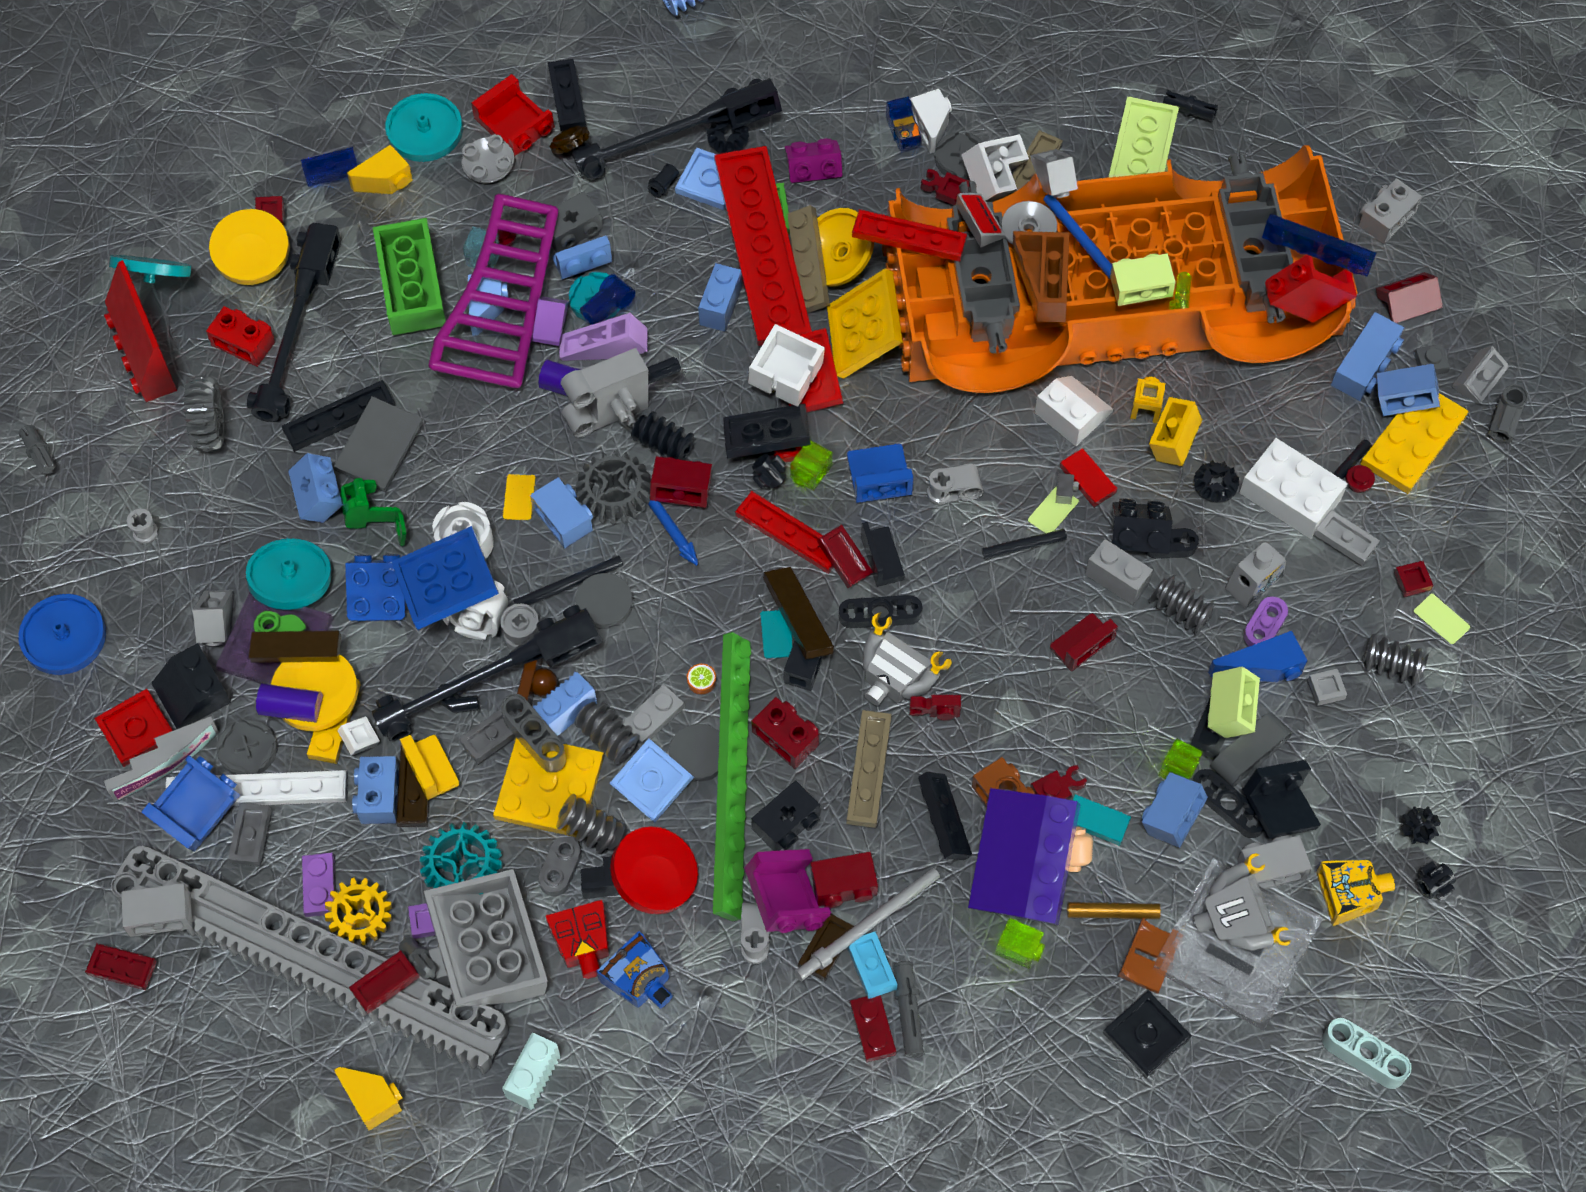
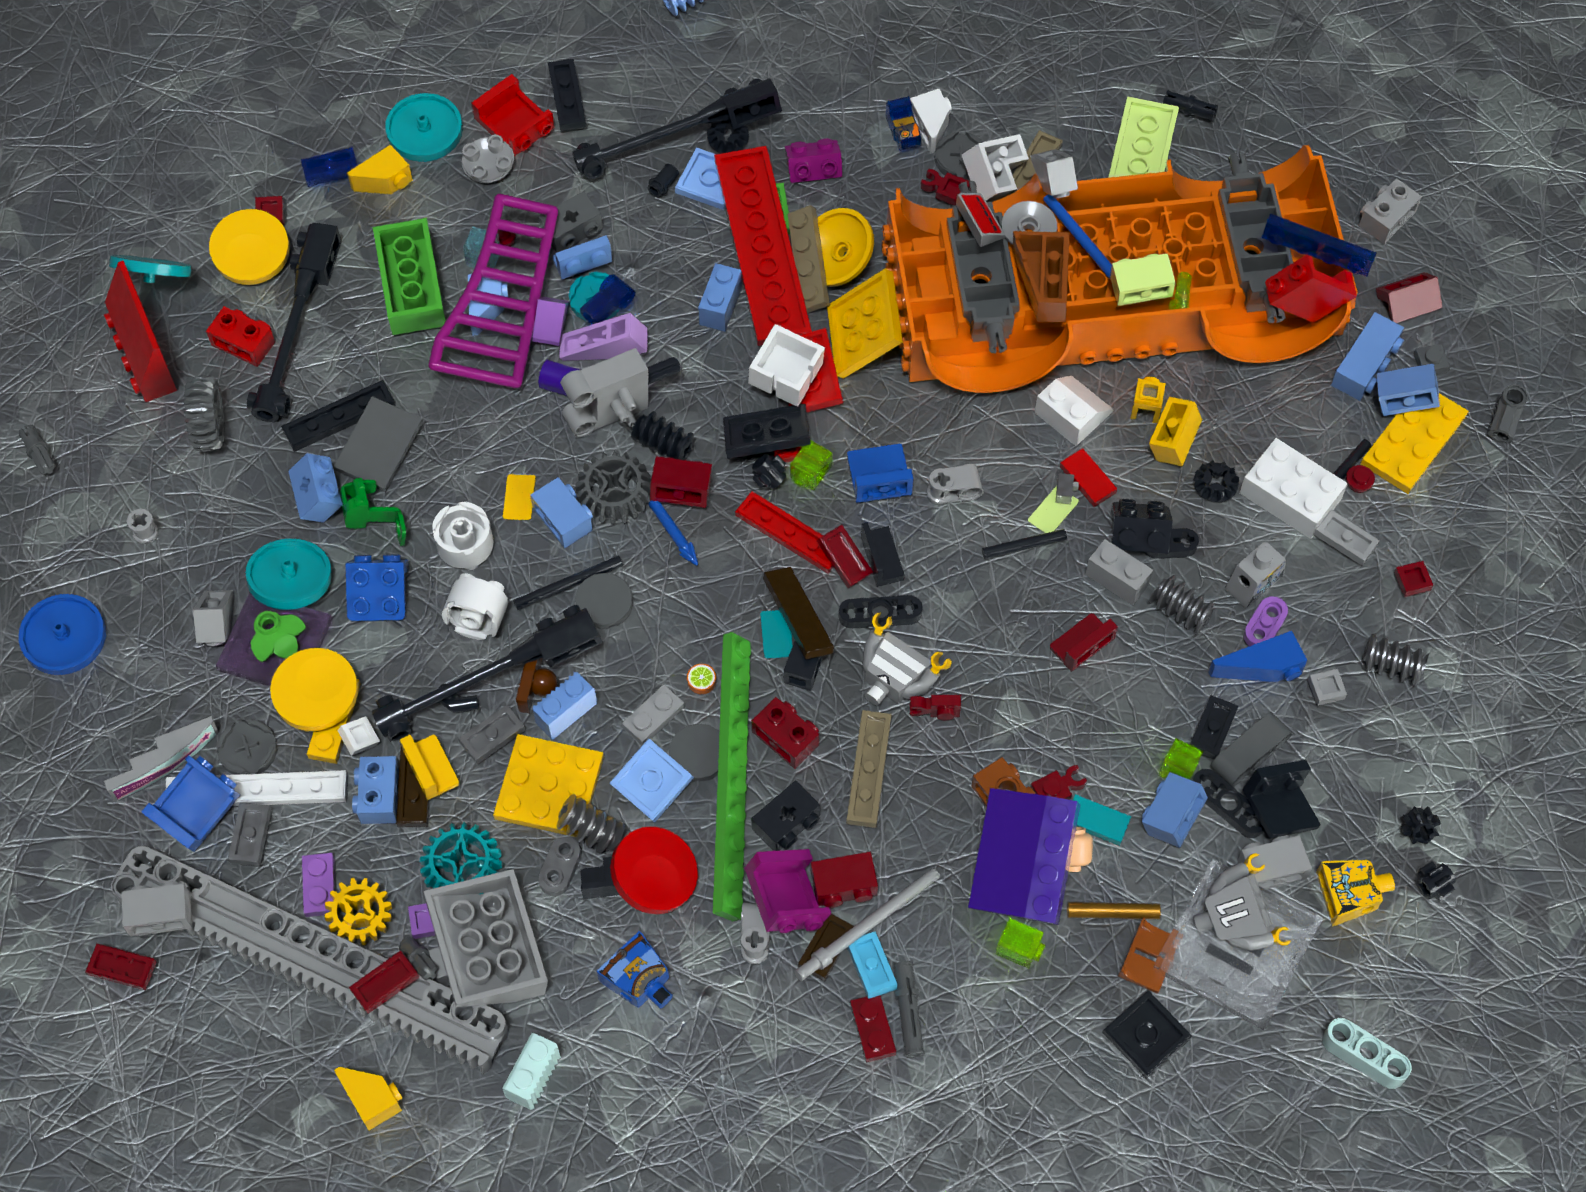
(133, 726): red tile -> none
(189, 687): black slope -> none
(288, 702): dark purple brick -> none
(294, 646): dark brown tile -> none
(444, 578): blue plate -> none
(518, 624): light grey wheel -> none
(528, 721): dark grey beam -> none
(569, 139): dark brown gear -> none
(581, 936): red torso -> none
(606, 732): flat silver piece -> none
(909, 235): red tile -> none
(944, 816): black plate -> none
(1233, 702): yellowish green brick -> none
(1442, 619): yellowish green sticker -> none
(1481, 375): light grey slope -> none

